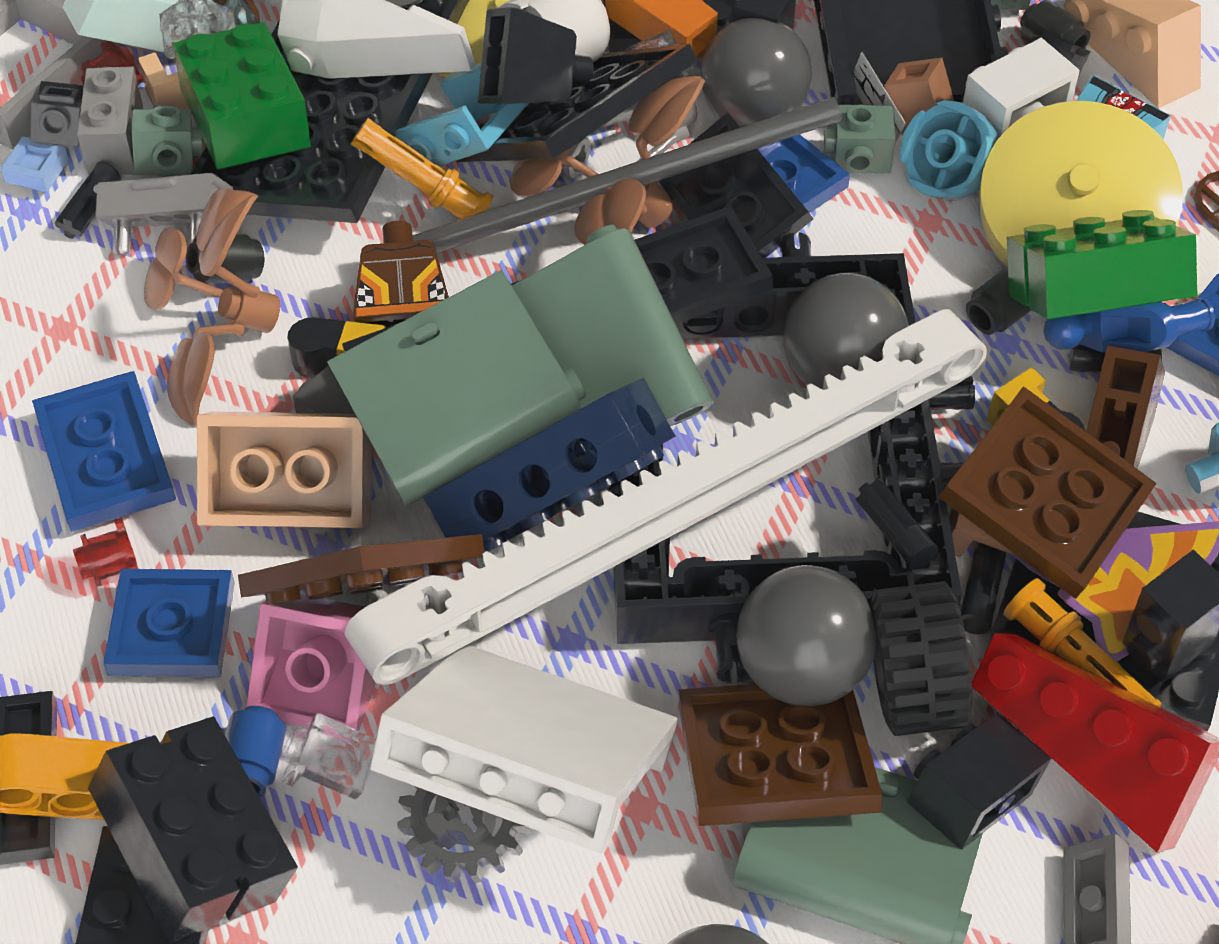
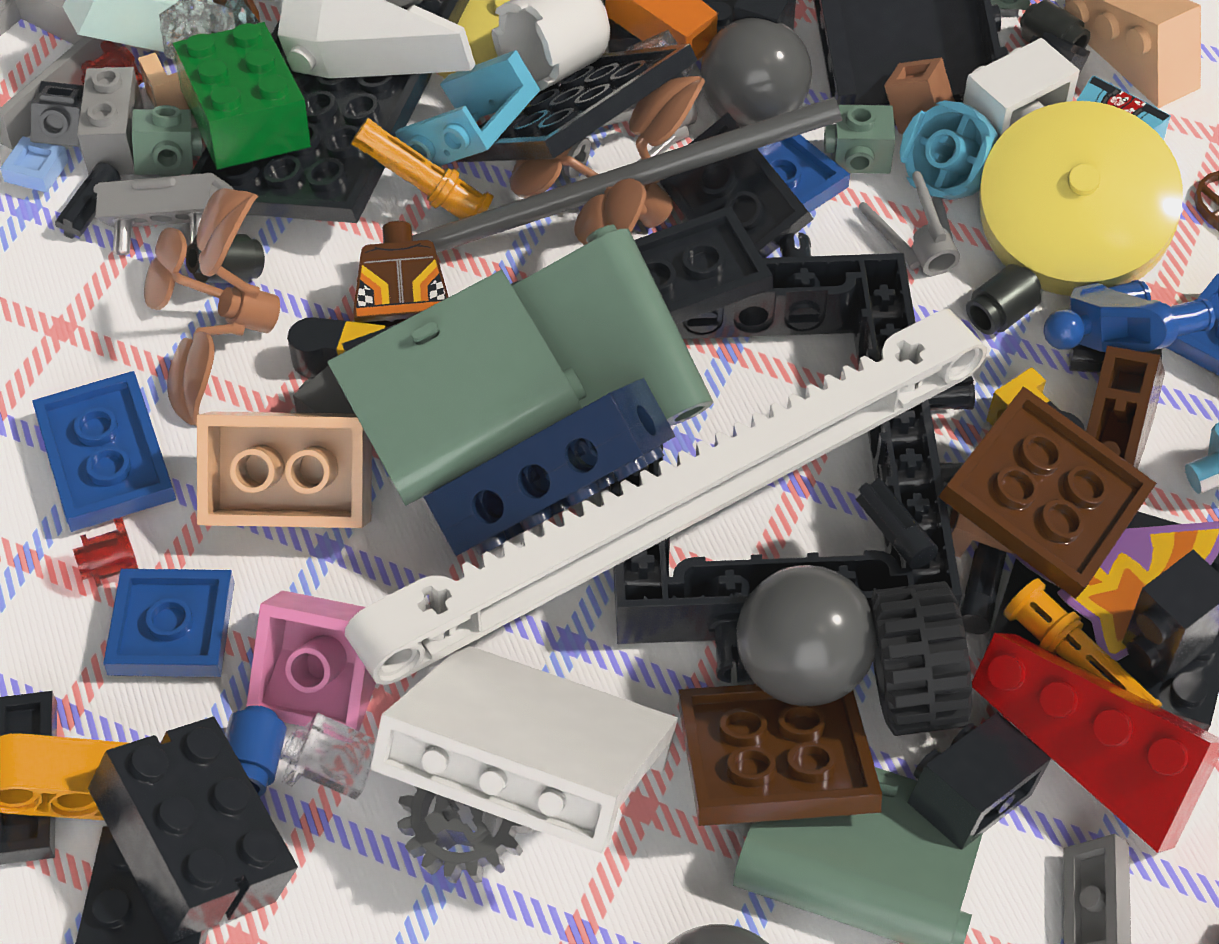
(361, 569): reddish brown plate -> none
(529, 59): black torso -> none
(838, 324): dark grey piece -> none
(872, 91): white sticker -> none
(932, 243): none -> light grey plant
(1101, 264): green piece -> none

